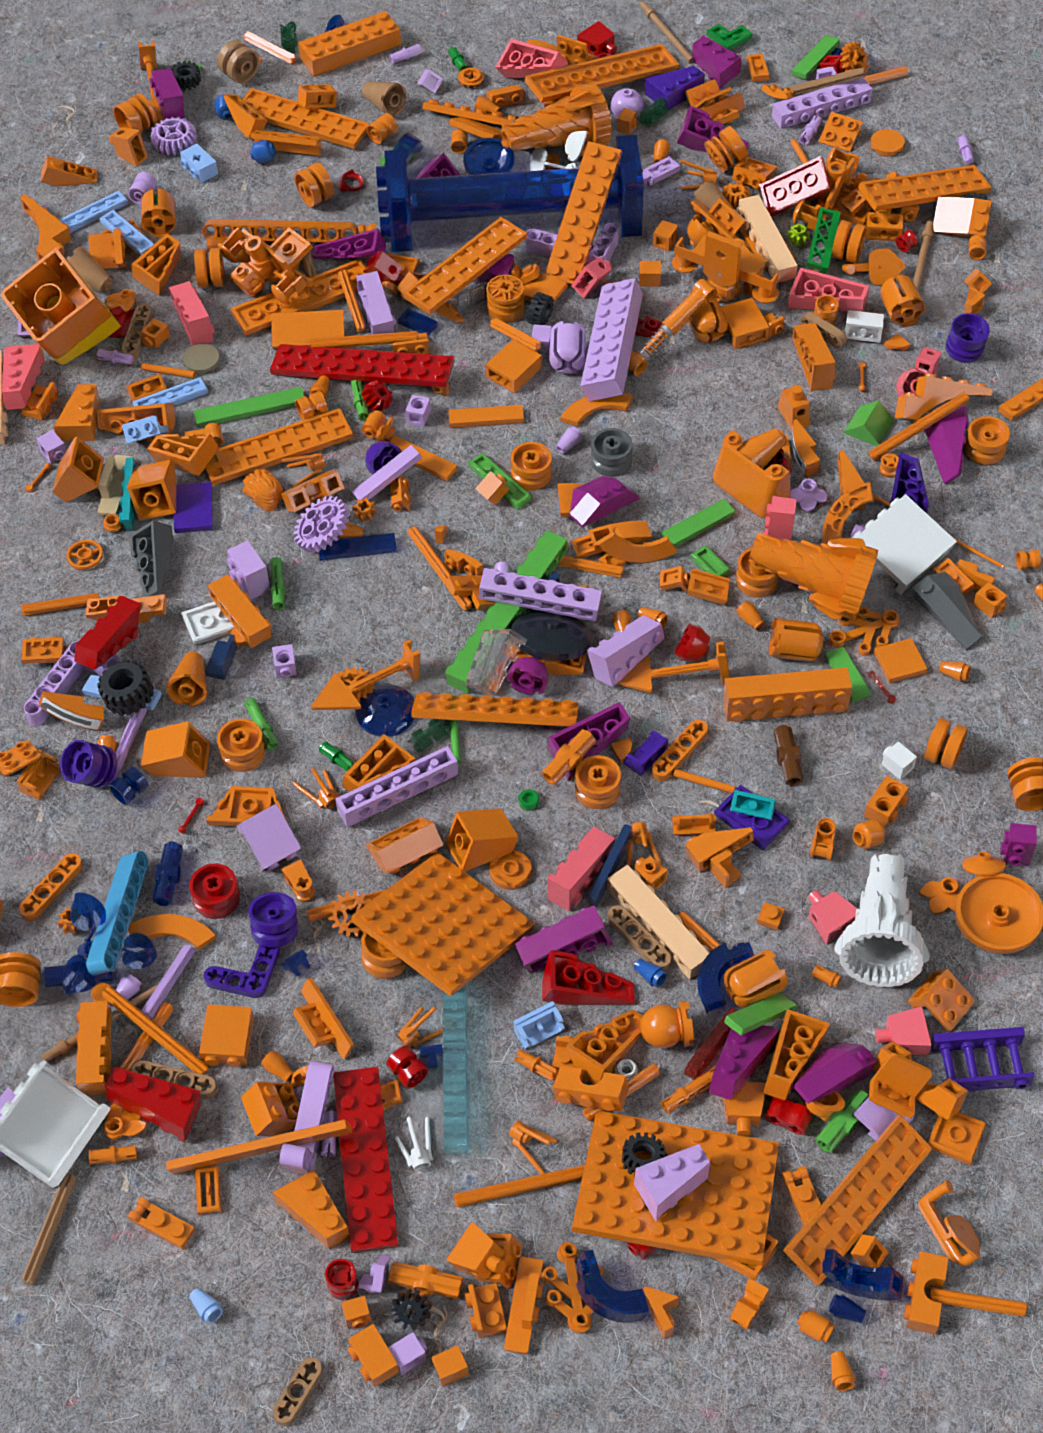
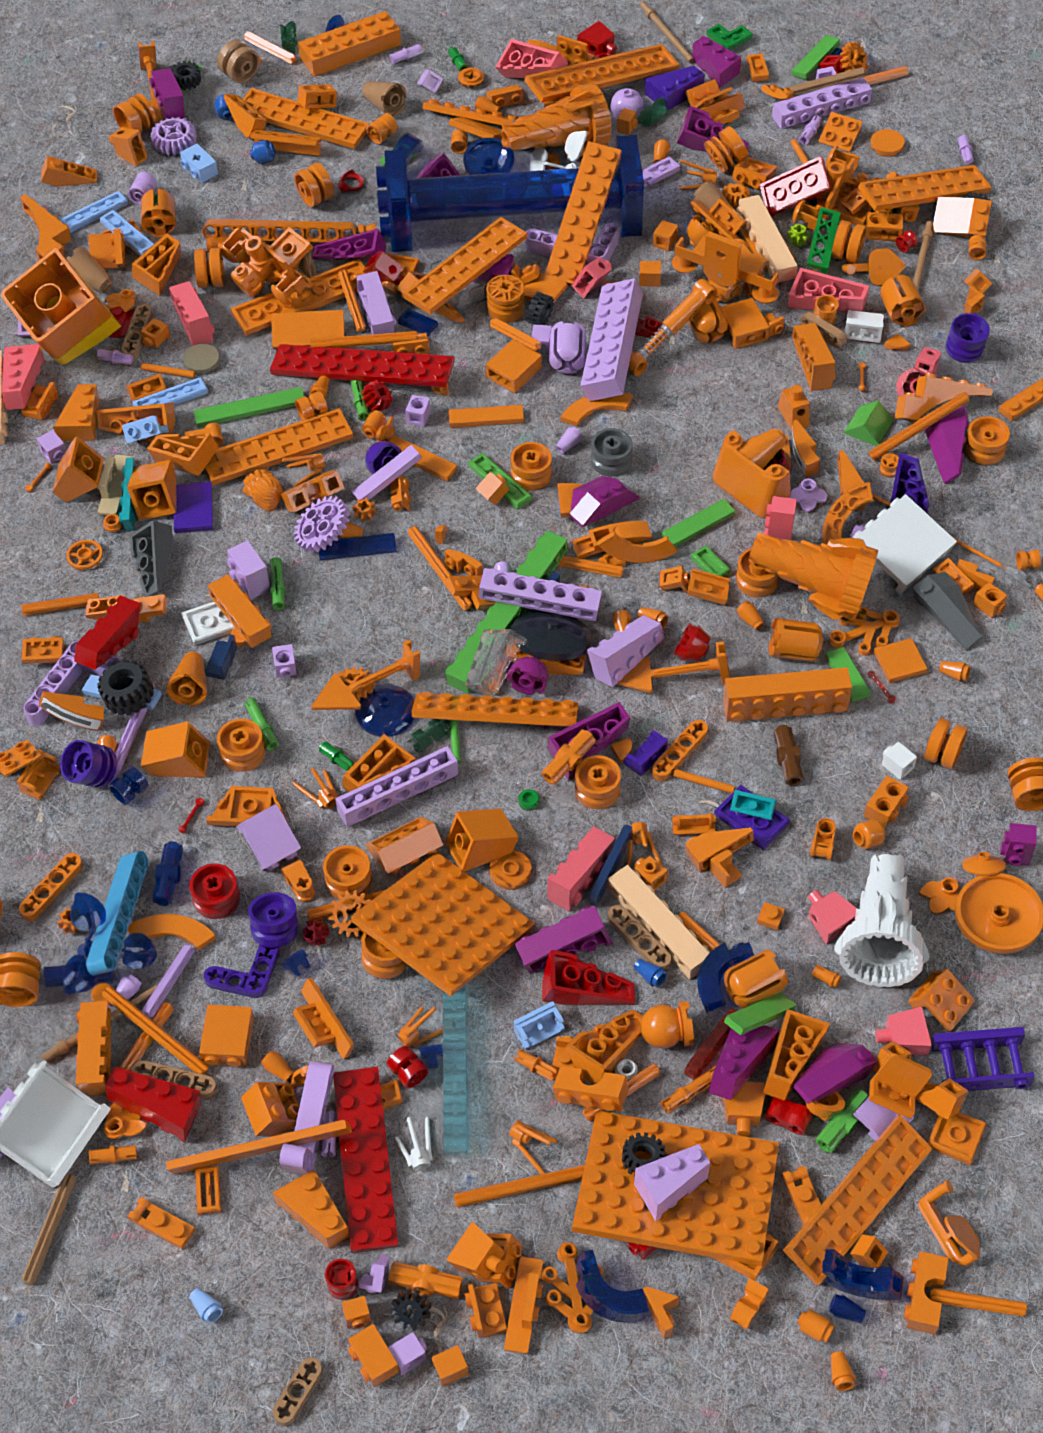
(316, 932): none -> dark red gear
(347, 869): none -> orange wheel

